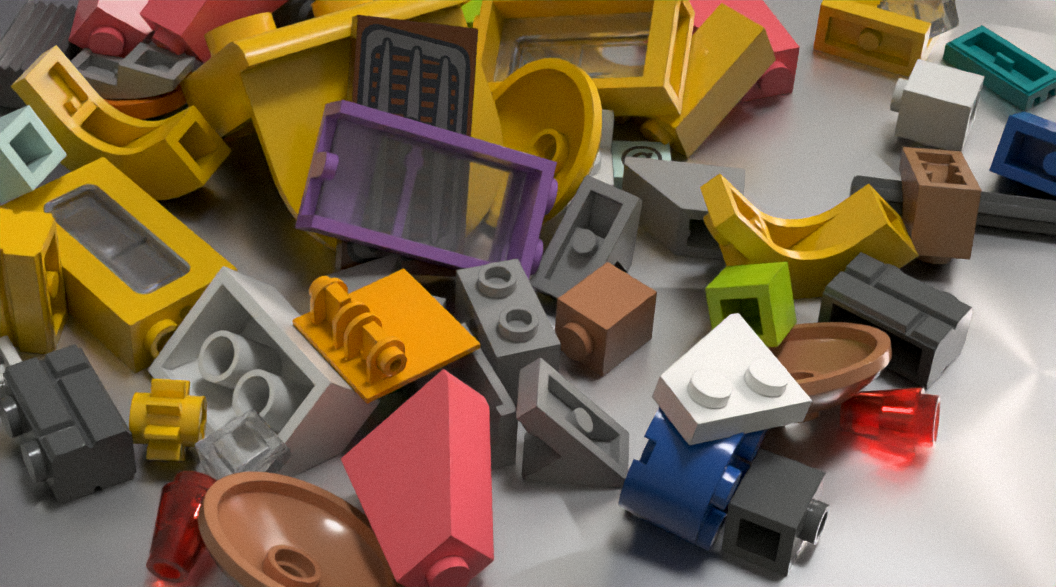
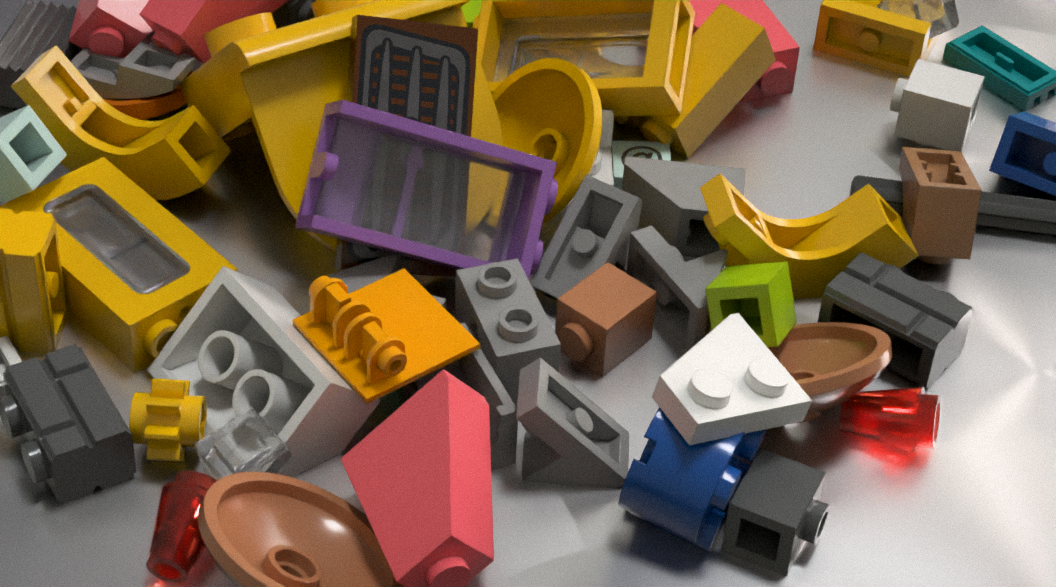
(678, 284): none -> light grey slope

